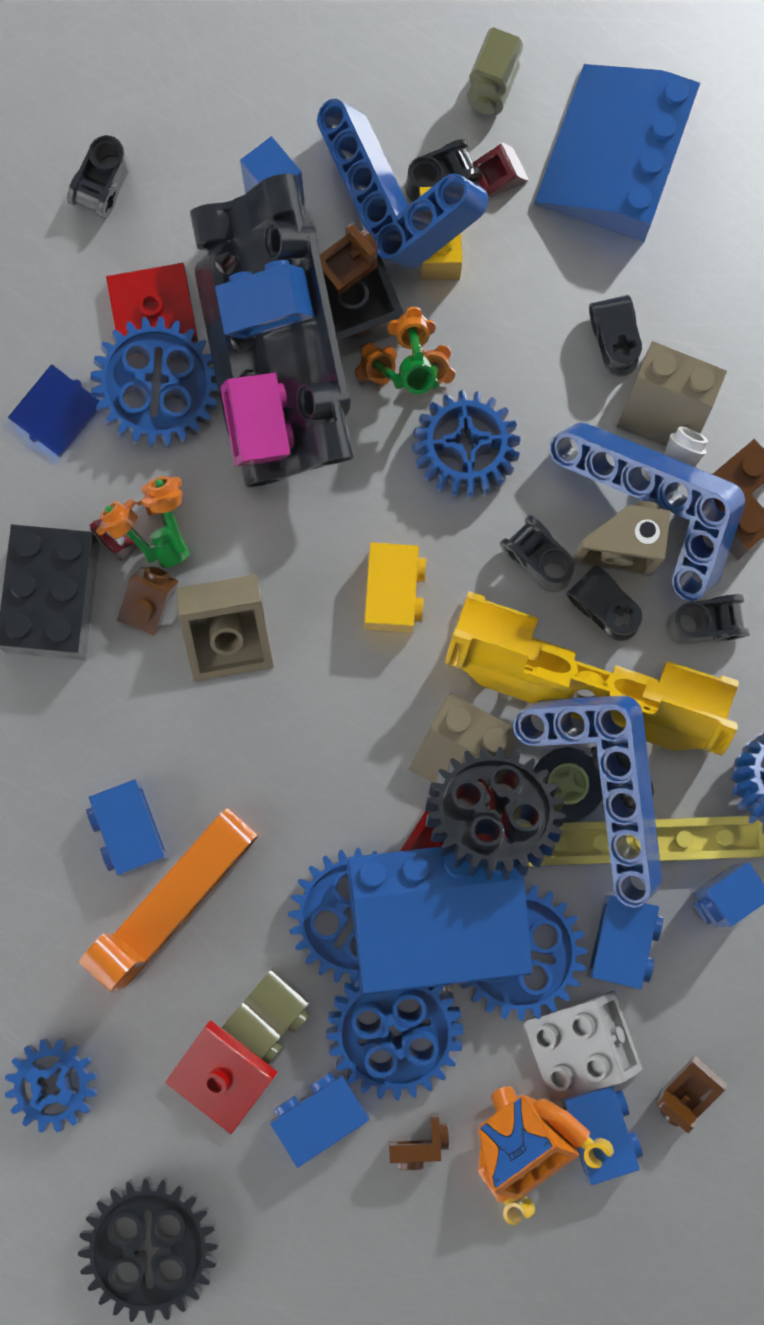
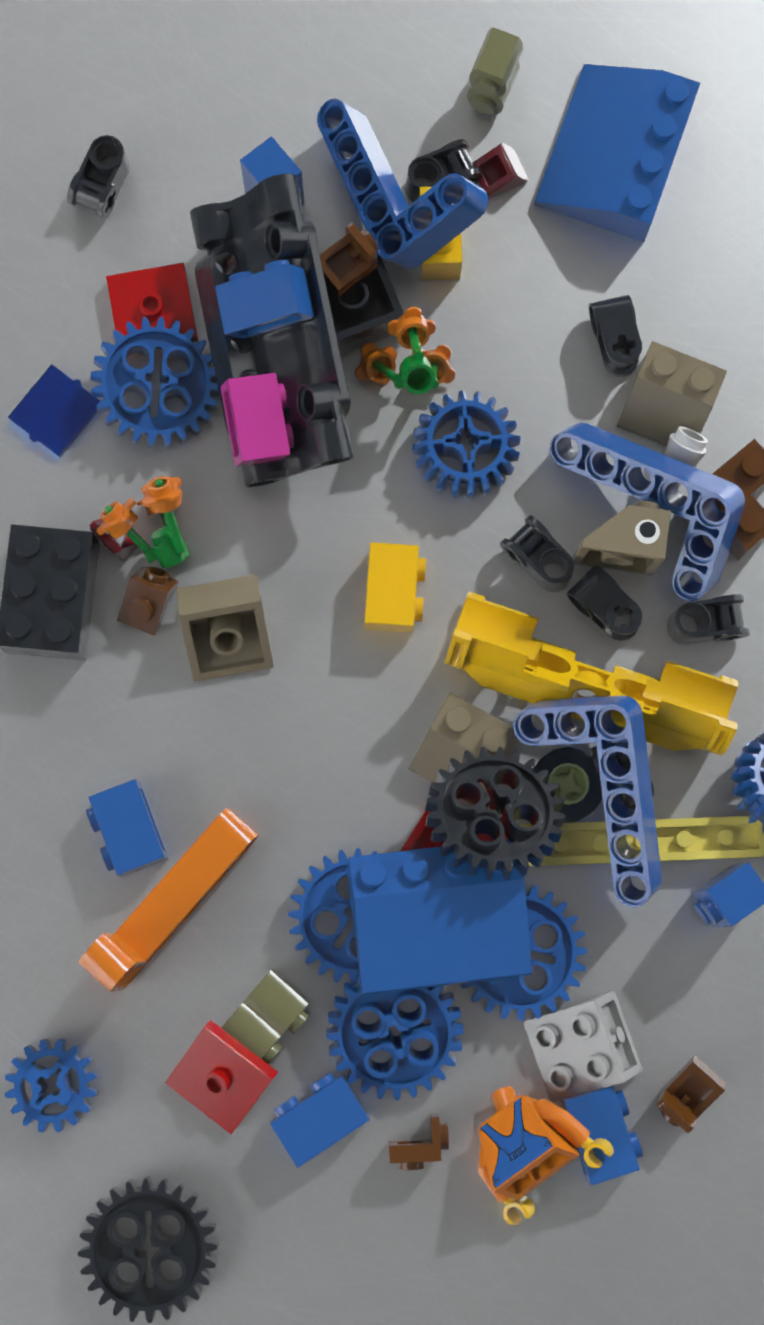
(625, 943): blue brick -> none

